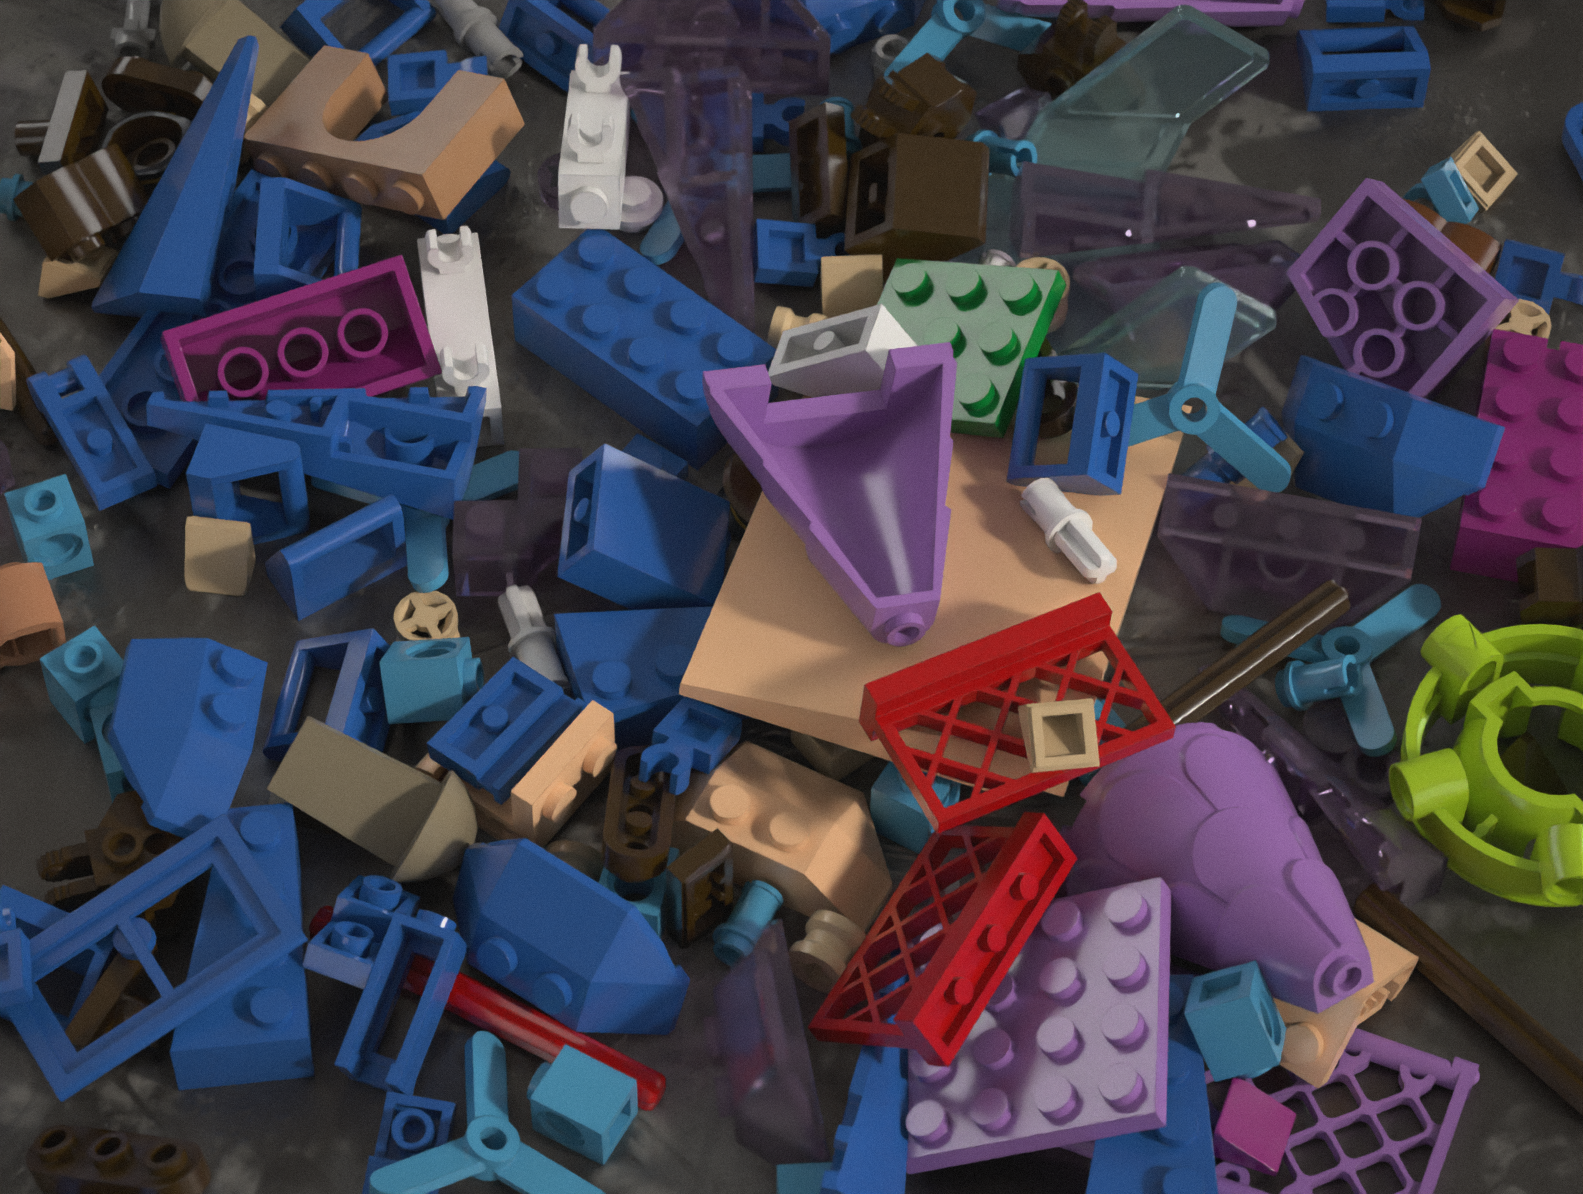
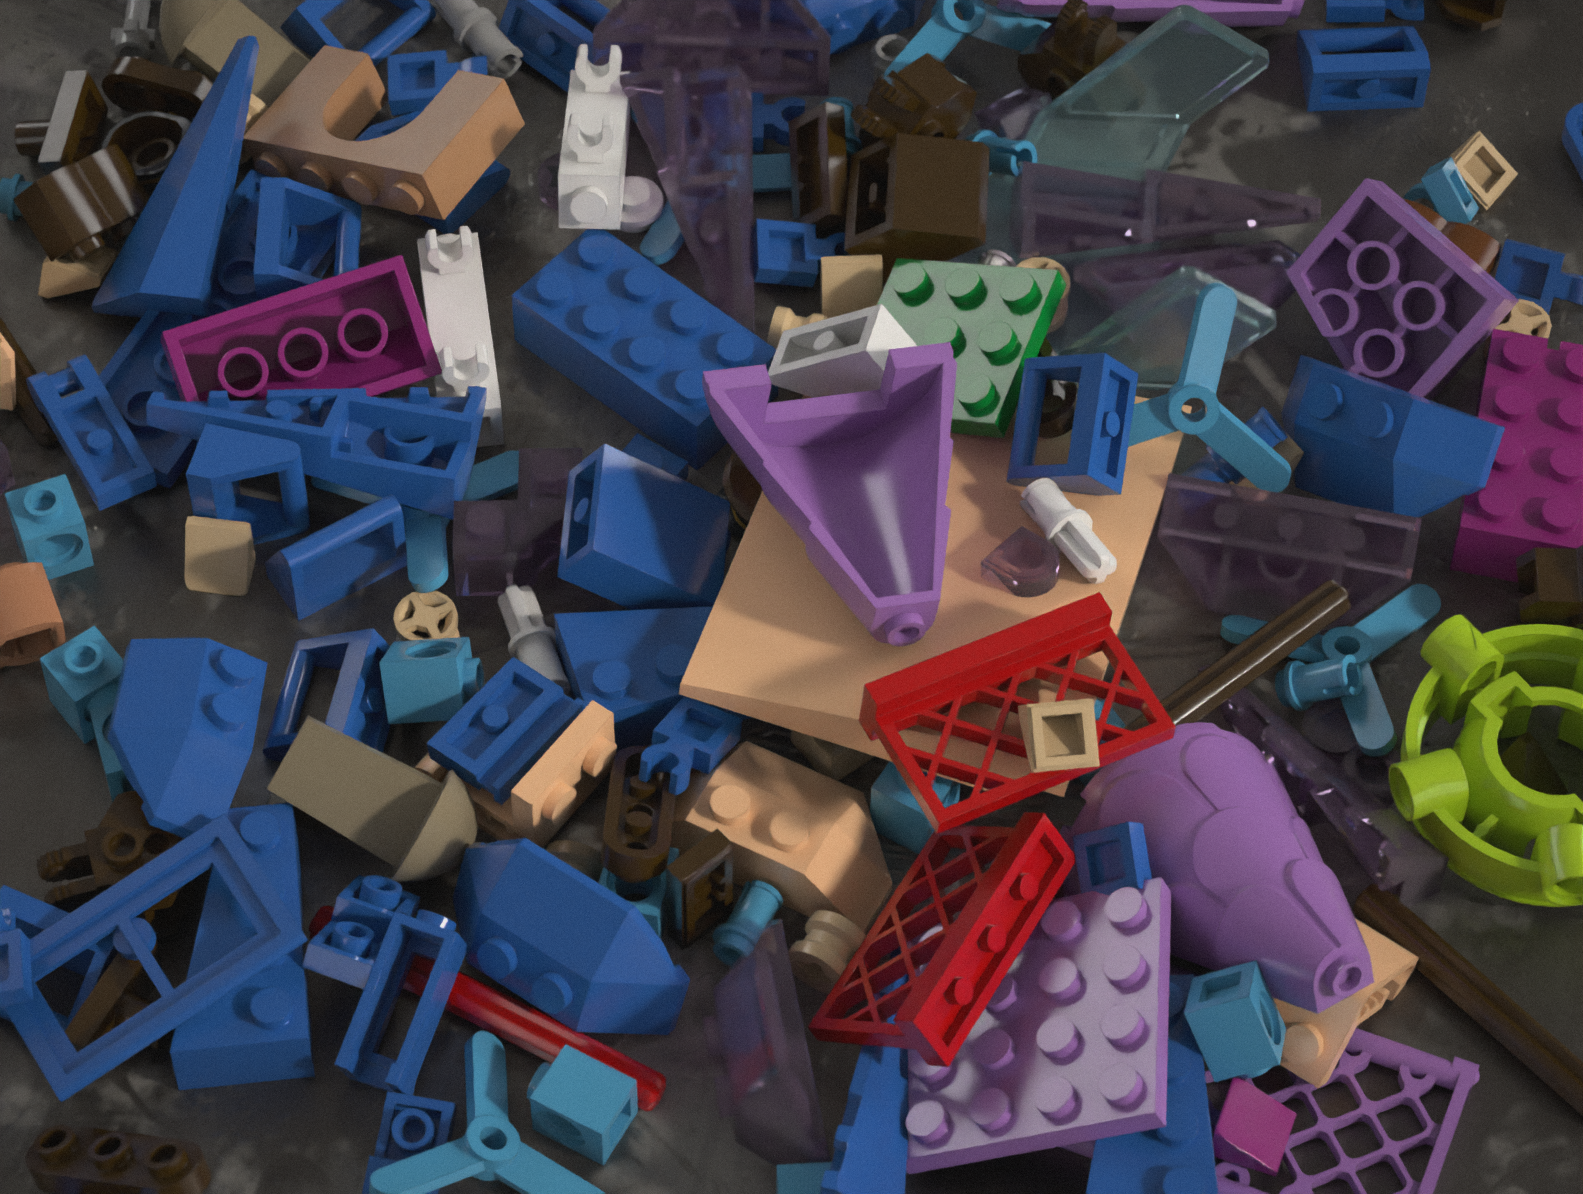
(1022, 565): none -> tile
(1112, 858): none -> blue plate

